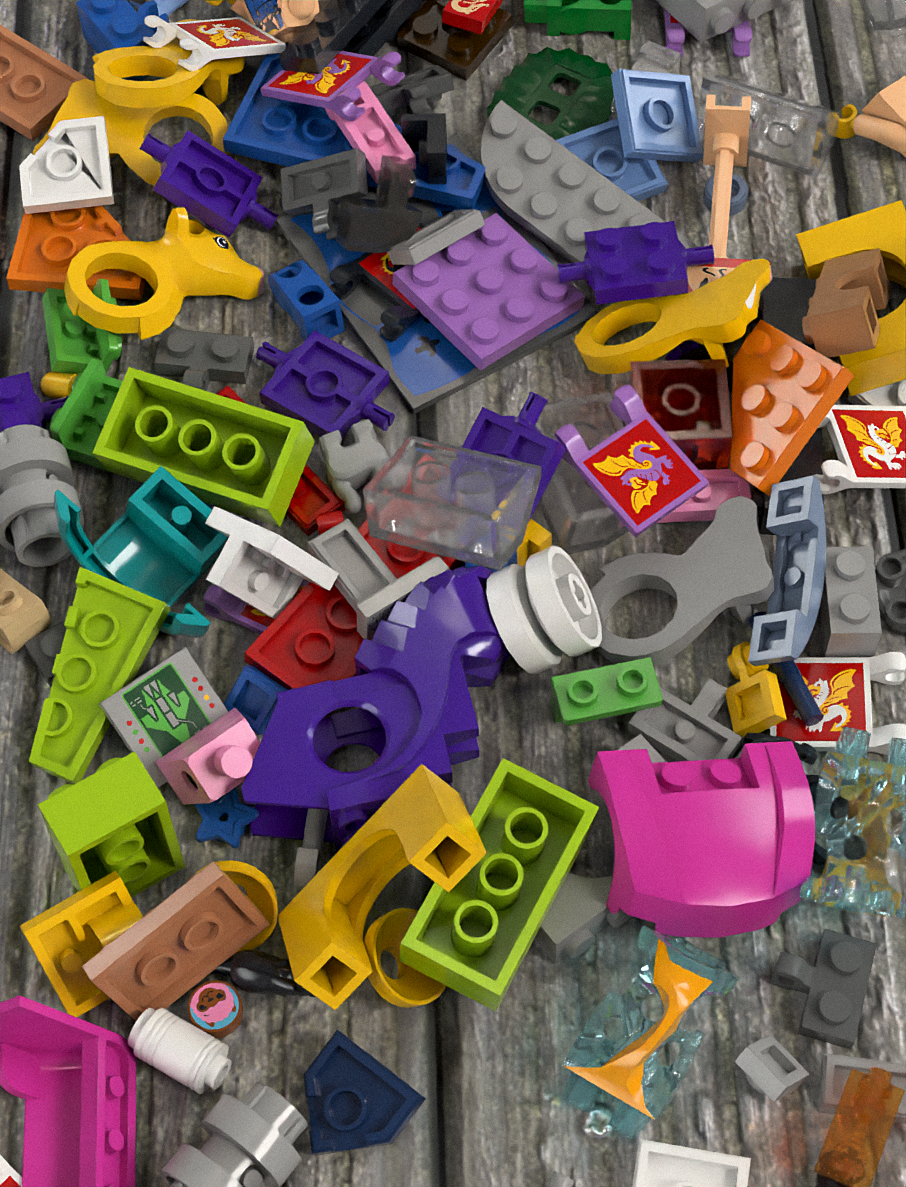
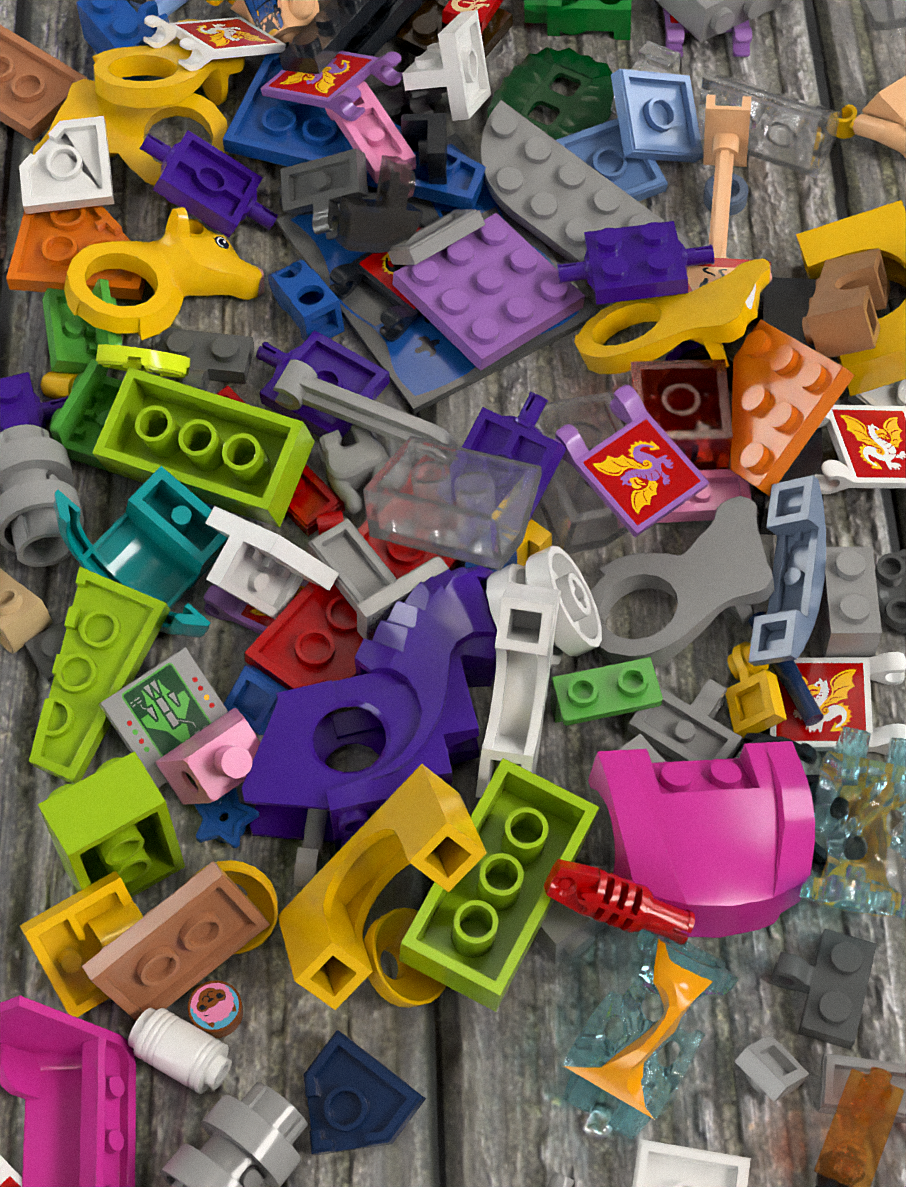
(146, 360): none -> neon yellow tile
(261, 974): black piece -> none
(301, 386): none -> light grey piece
(455, 64): none -> white bracket
(521, 679): none -> white arch
(616, 901): none -> red hinge

